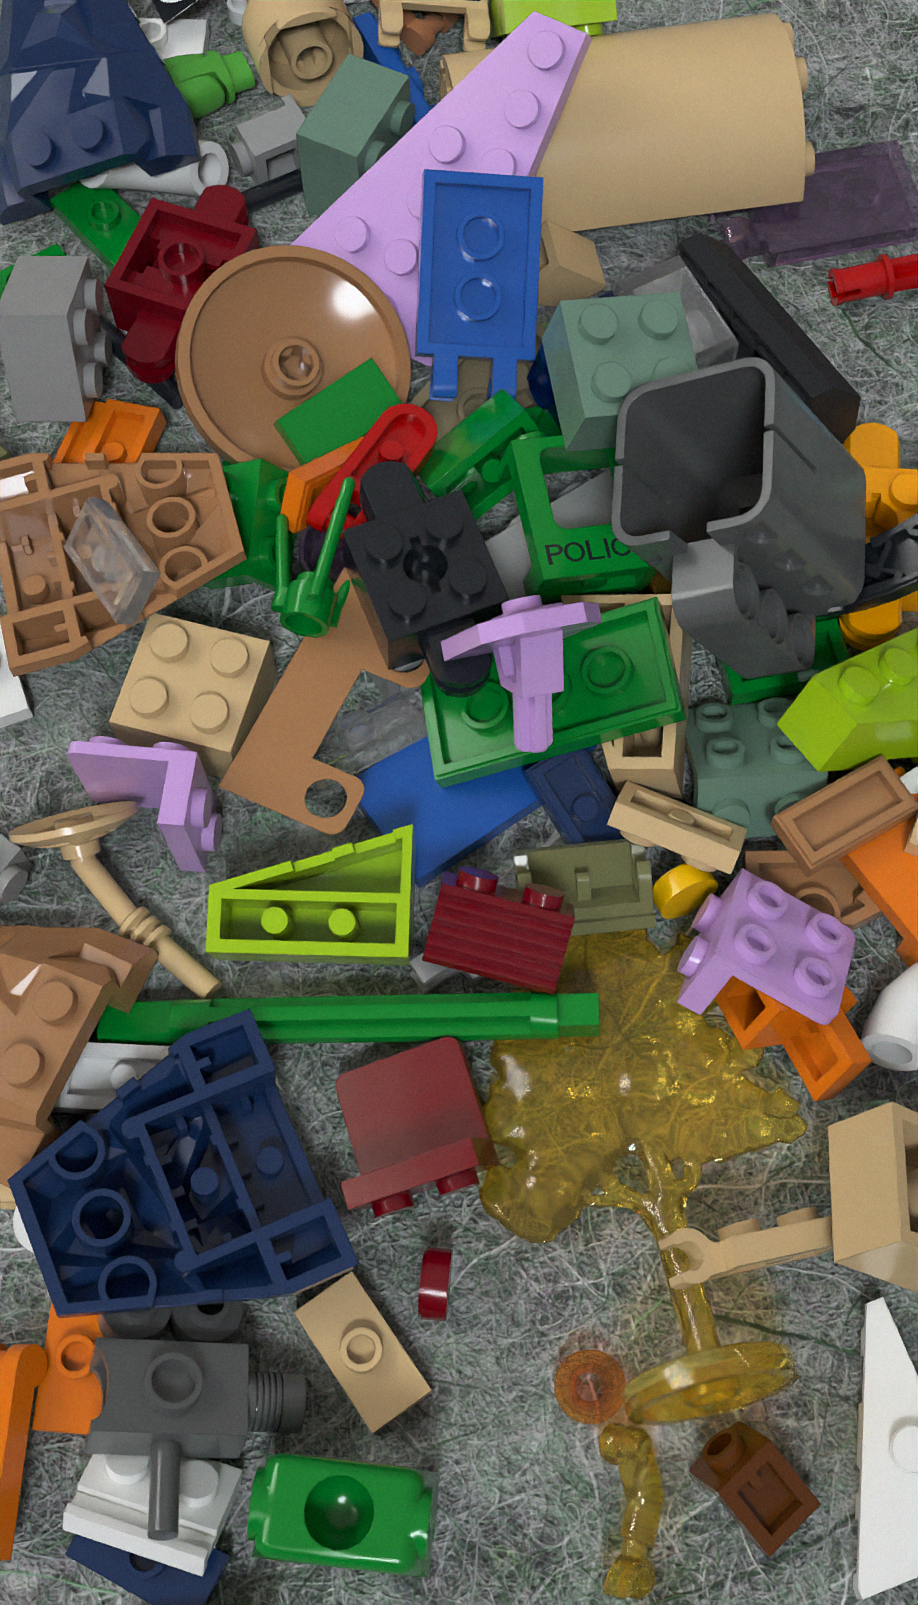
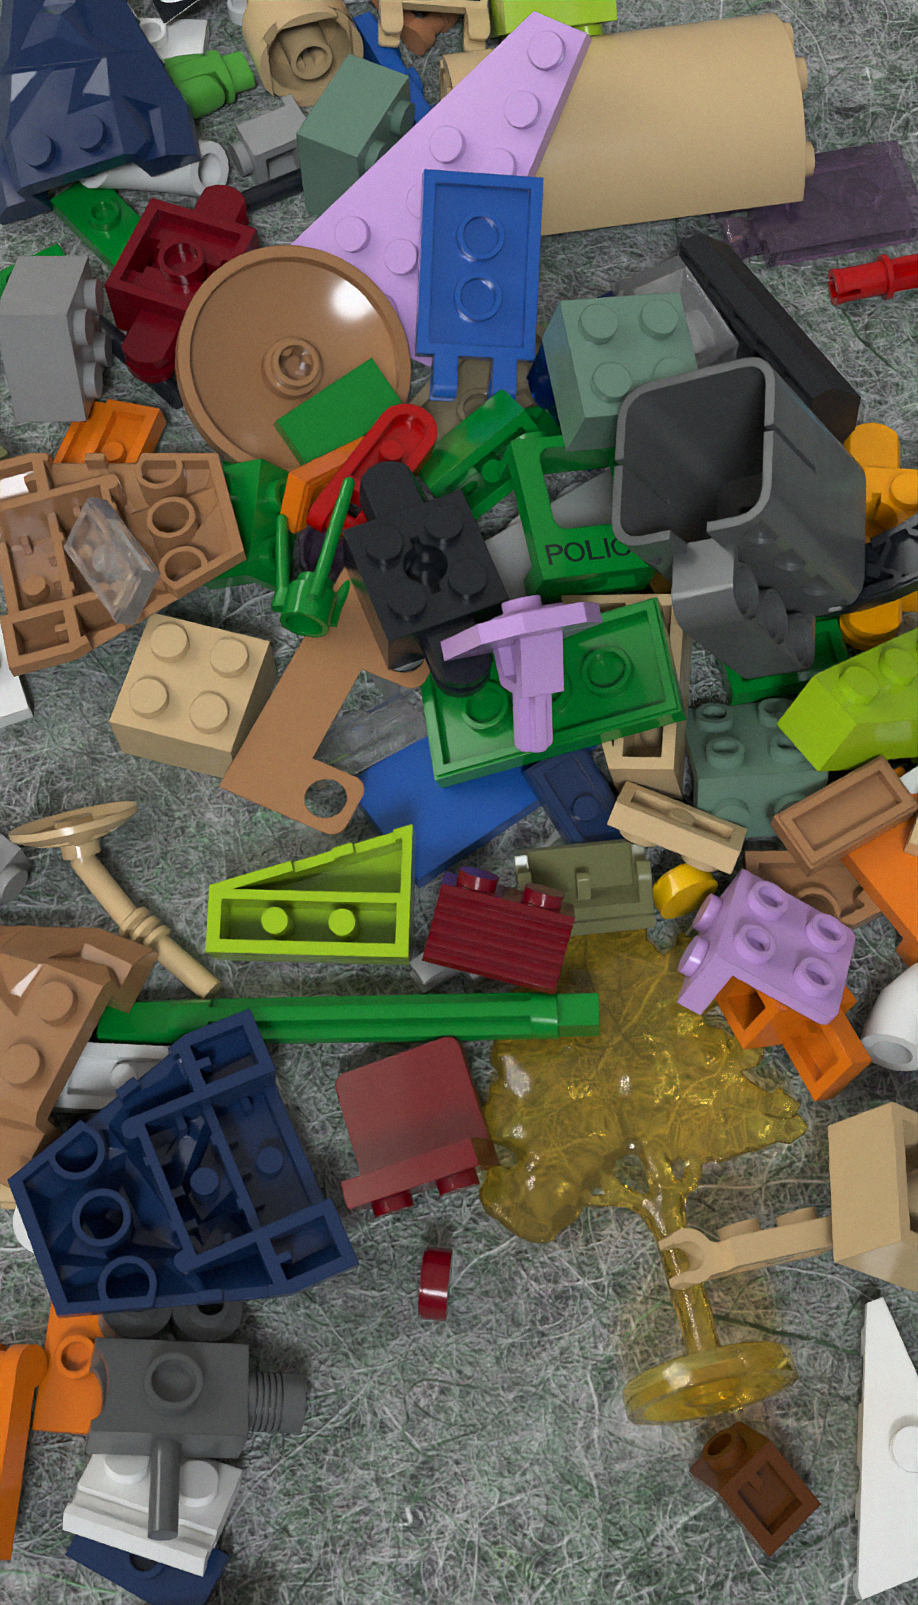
(159, 778): lavender bracket -> none
(344, 1514): green piece -> none
(363, 1352): tan plate -> none
(567, 266): tan brick -> none
(608, 1372): clear orange plate -> none
(645, 1497): clear yellow arm -> none

